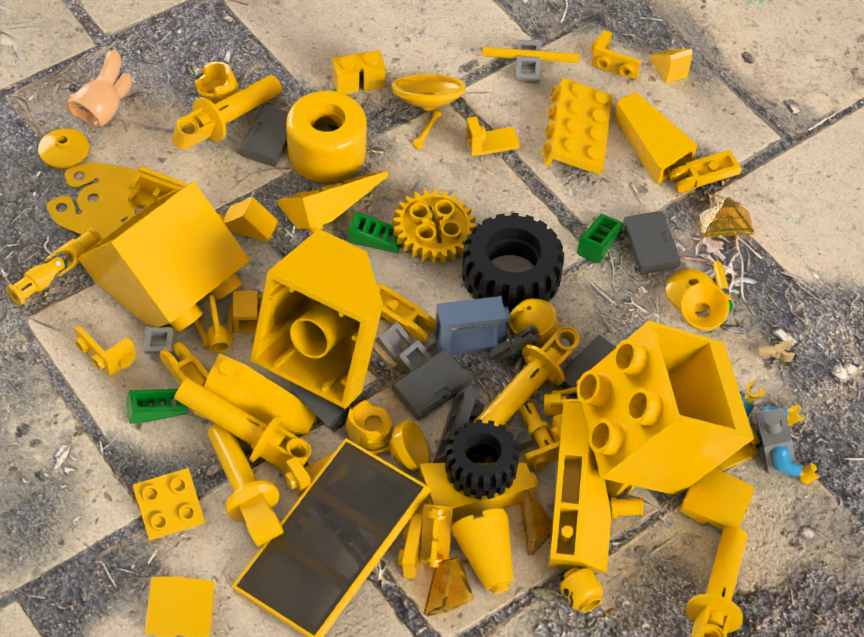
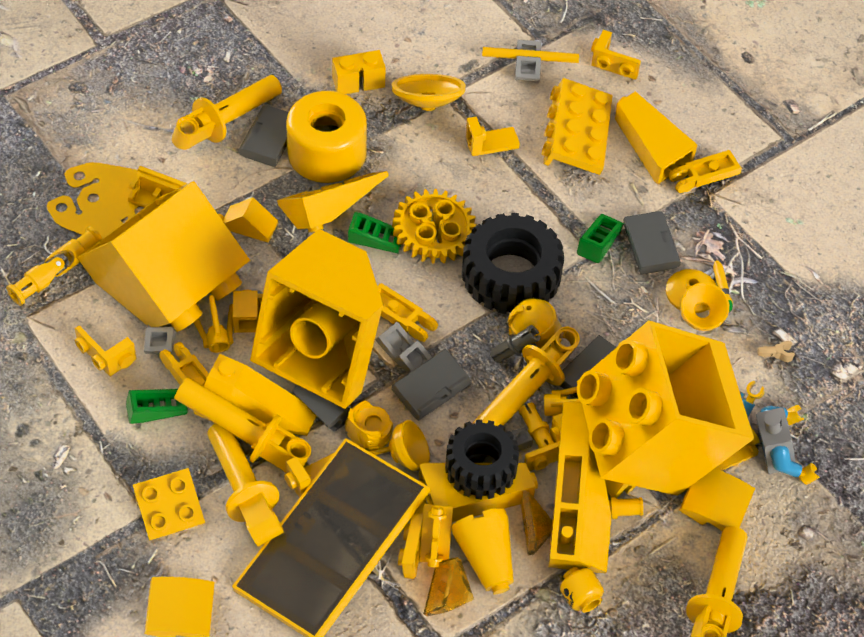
(64, 148): yellow dish -> none
(100, 94): light nougat piece -> none
(217, 82): yellow hair -> none
(418, 143): yellow hinge -> none
(463, 408): dark grey hinge -> none
(468, 314): sand blue window -> none
(672, 63): yellow slope -> none
(725, 219): clear yellow slope -> none

